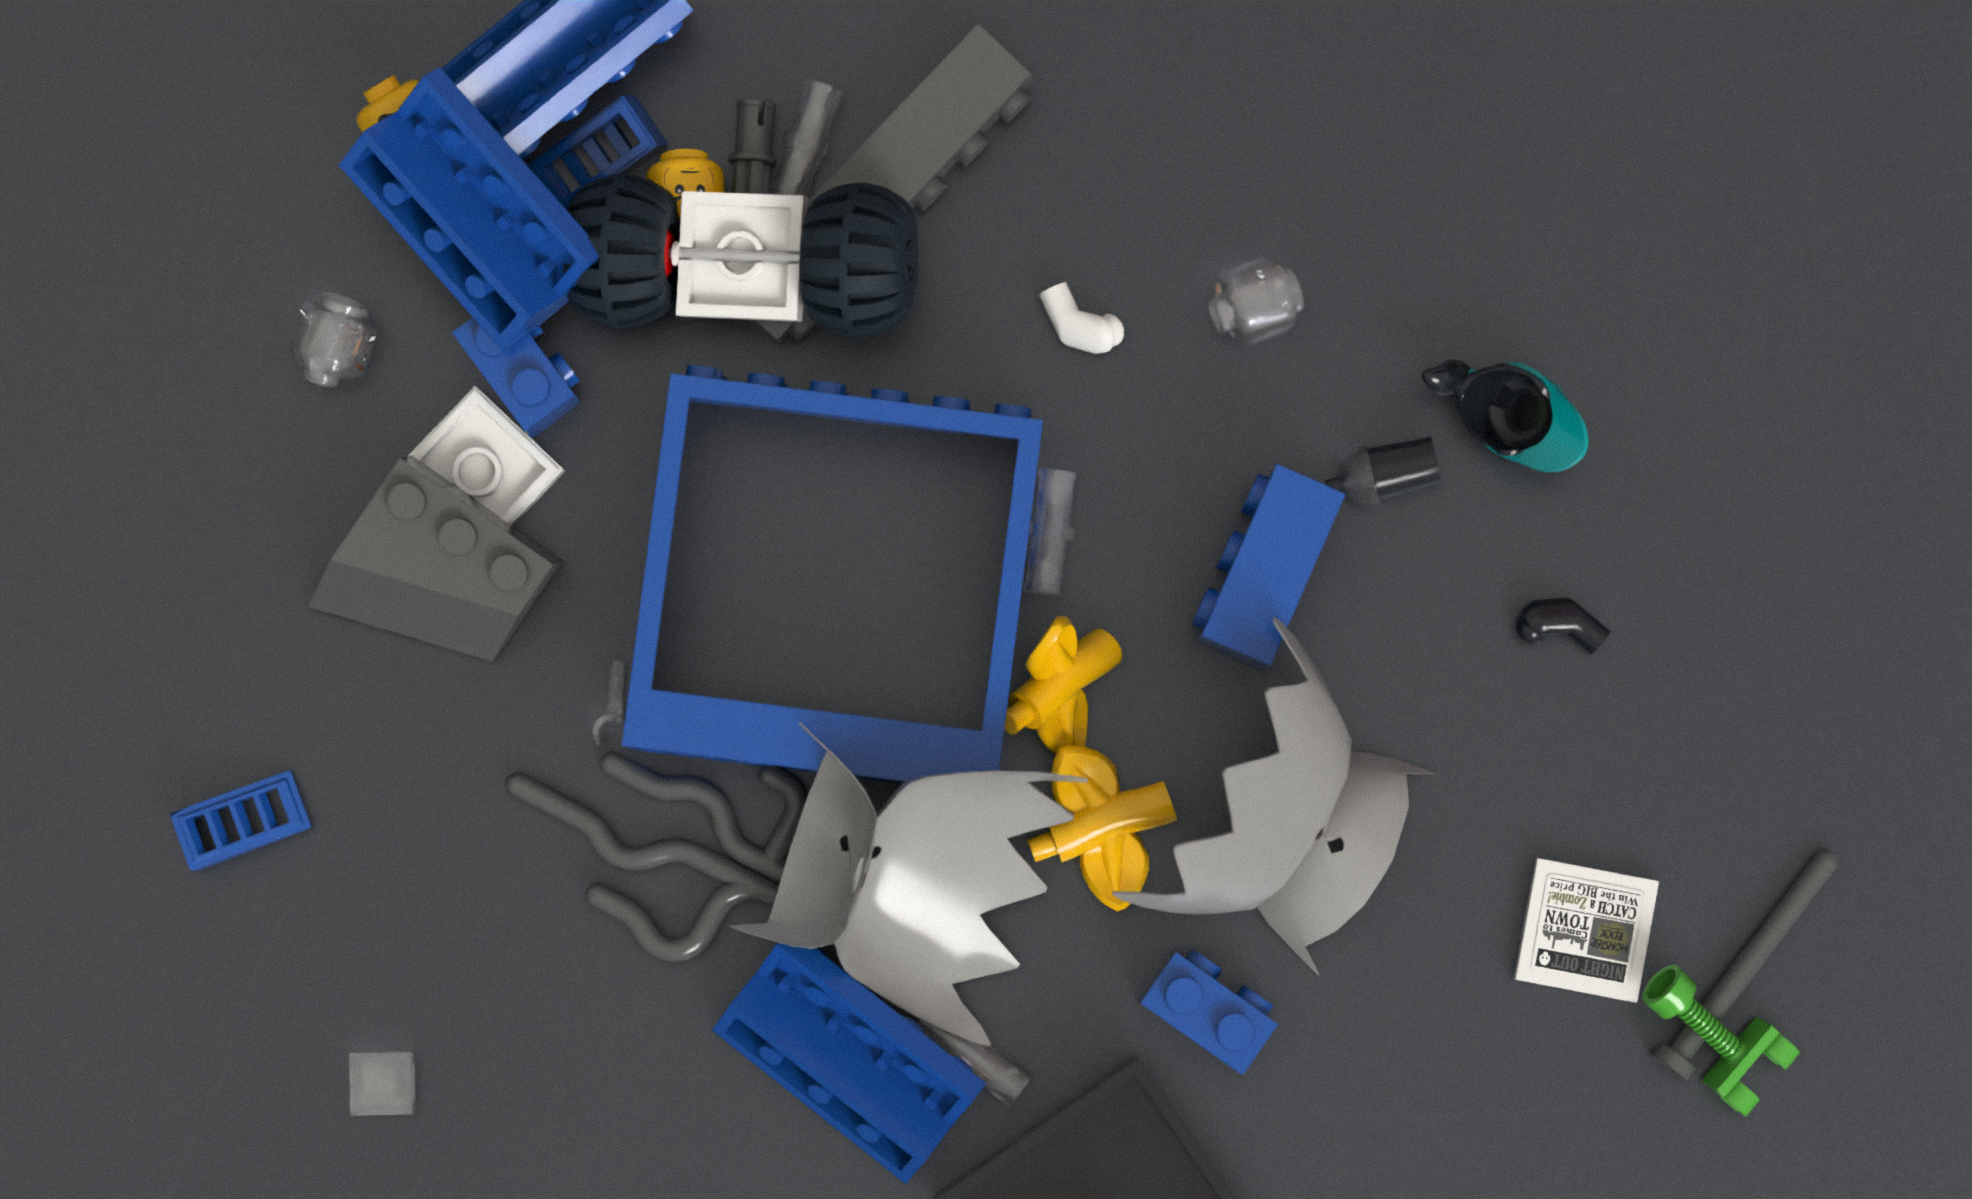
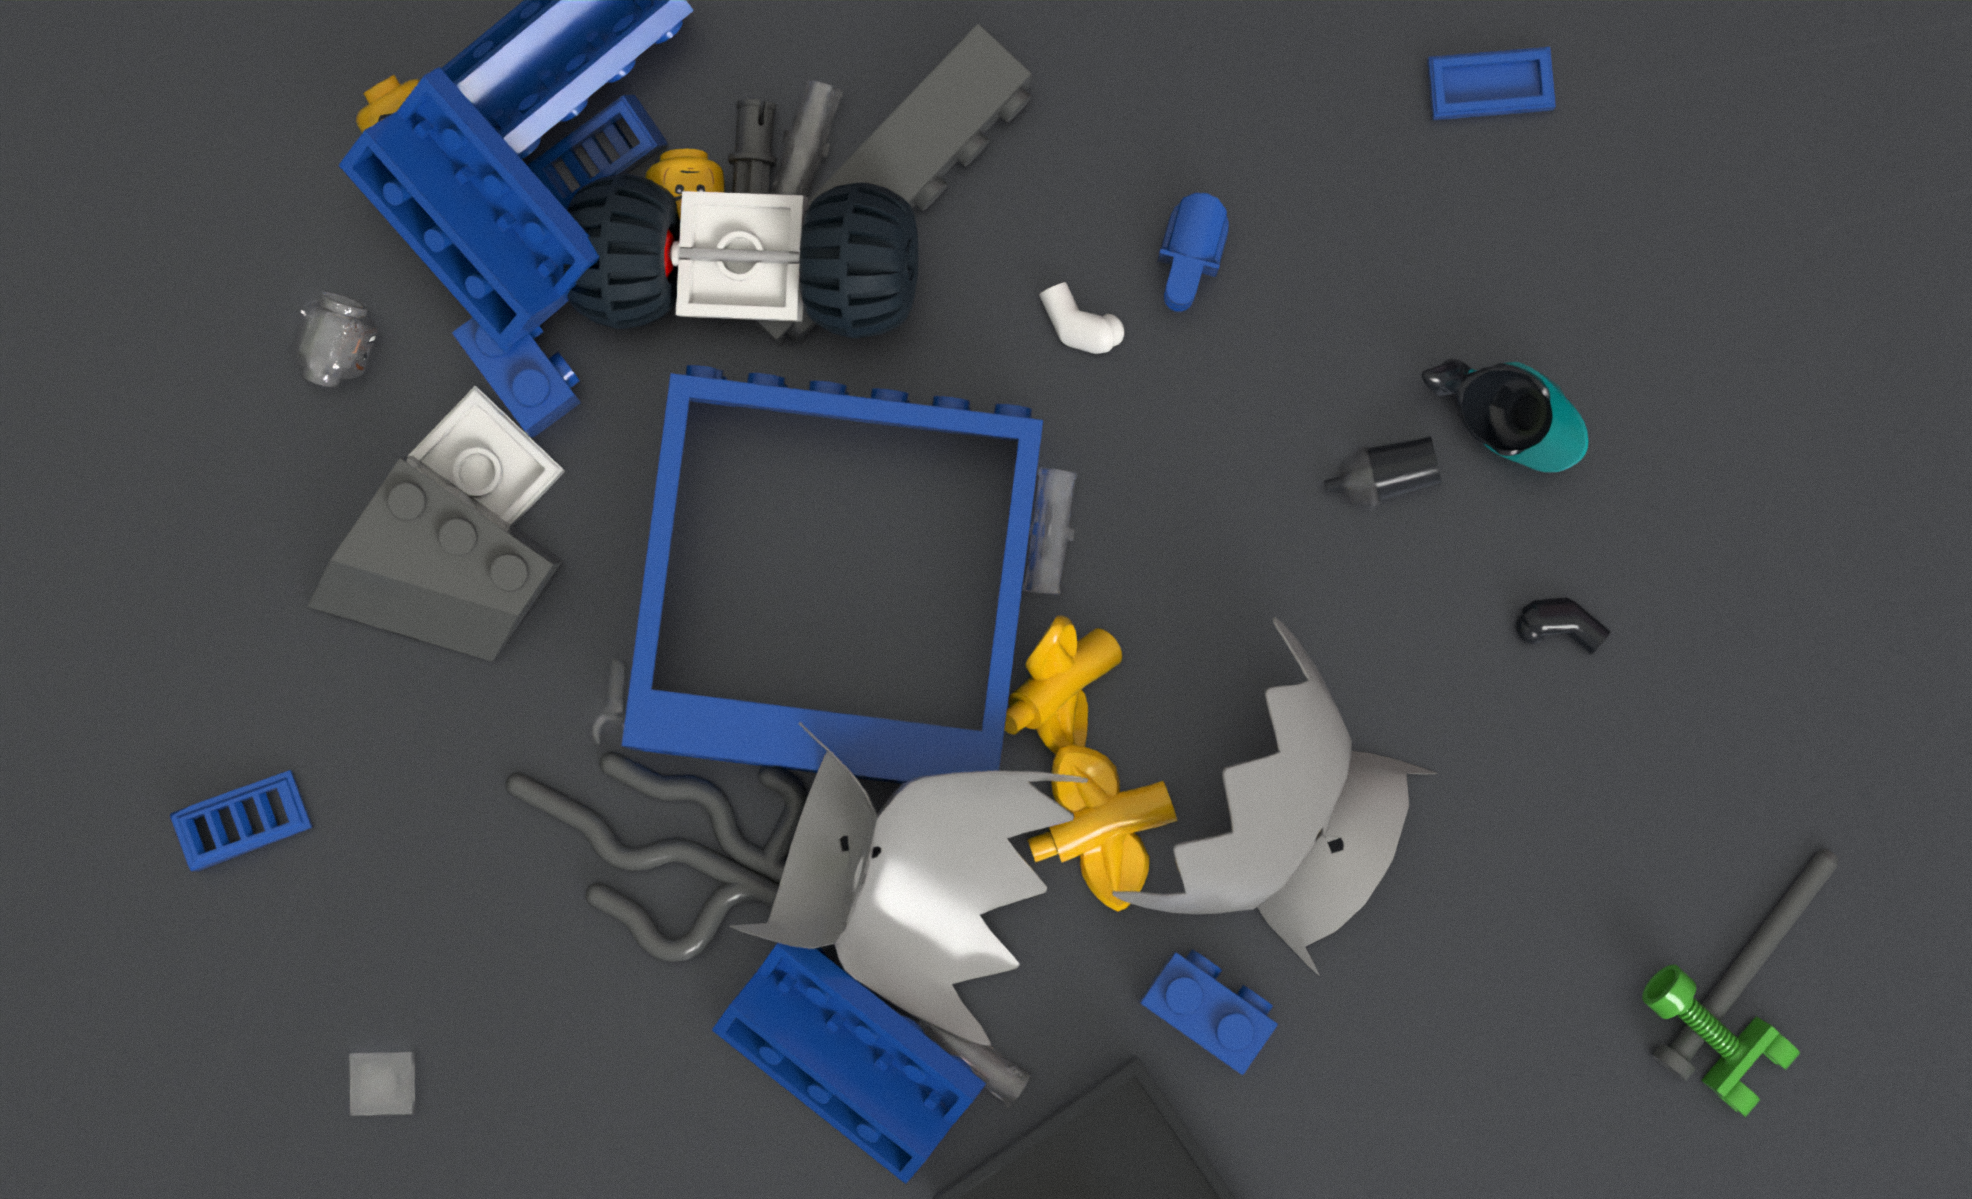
(1192, 246): none -> blue arm
(1256, 301): clear head -> none
(1267, 566): blue brick -> none
(1491, 83): none -> blue tile
(1586, 930): white tile -> none

